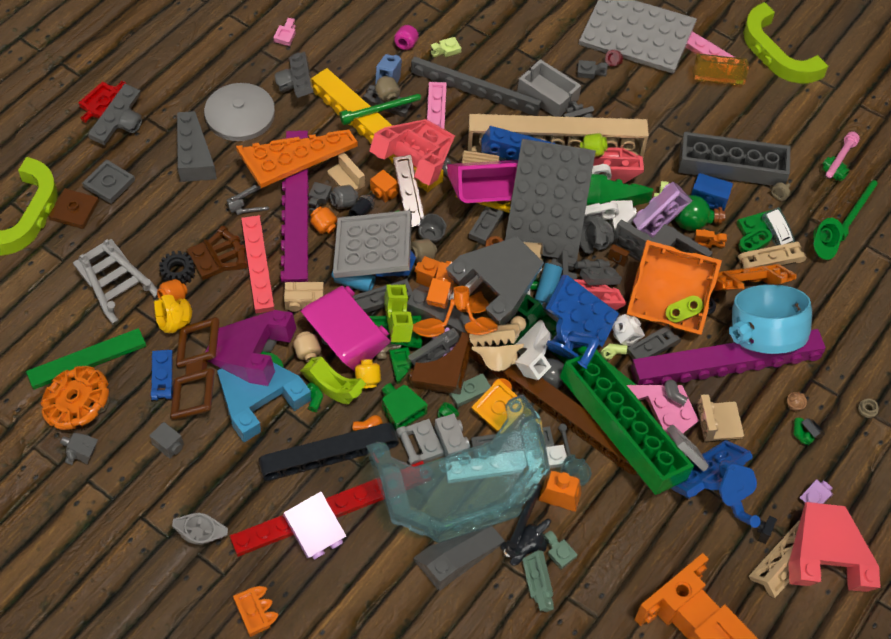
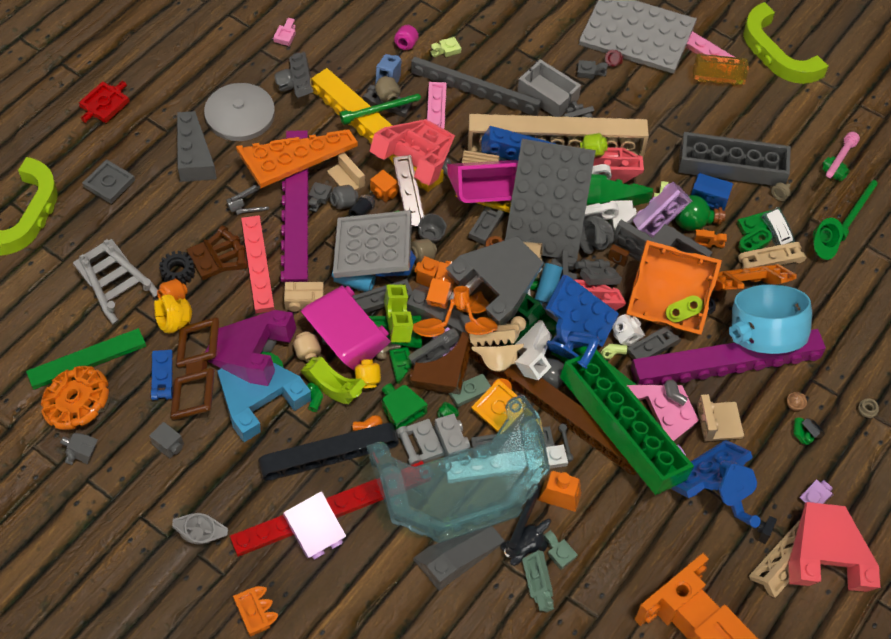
(73, 208): reddish brown plate -> none
(118, 116): dark grey plate -> none
(323, 220): orange head -> none
(577, 468): clear light blue hair -> none
(688, 447): light grey tile -> none

